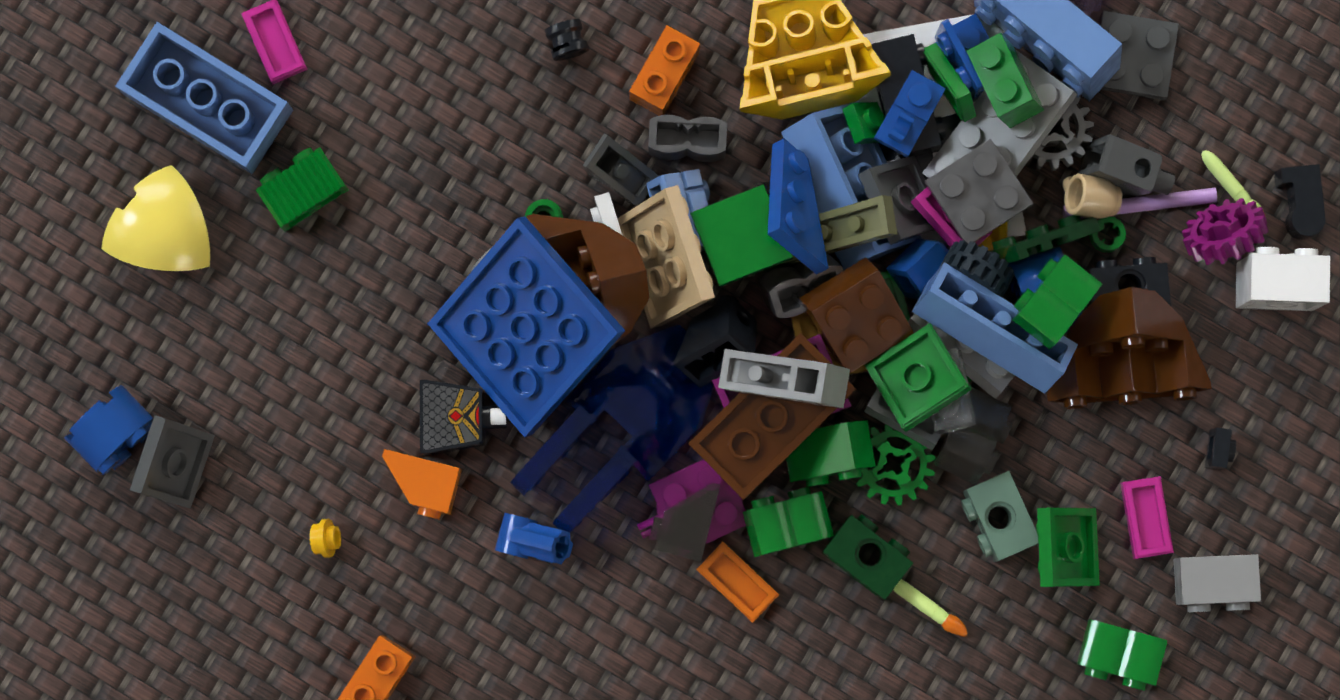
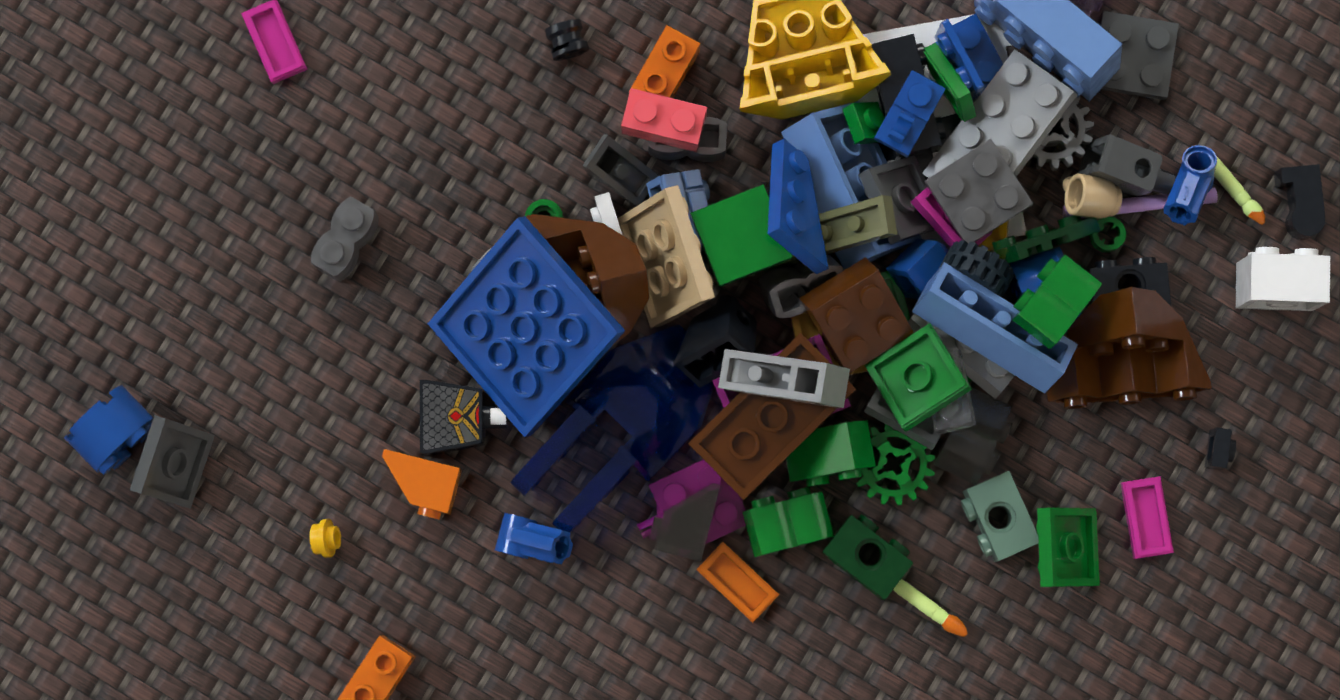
(160, 226): light yellow brick -> none
(204, 97): medium blue brick -> none
(301, 188): green brick -> none
(338, 248): none -> flat silver brick
(664, 120): none -> coral brick
(1005, 80): green brick -> none
(1121, 653): green brick -> none
(1191, 184): none -> blue piece
(1217, 580): light grey brick -> none
(1225, 231): magenta gear -> none

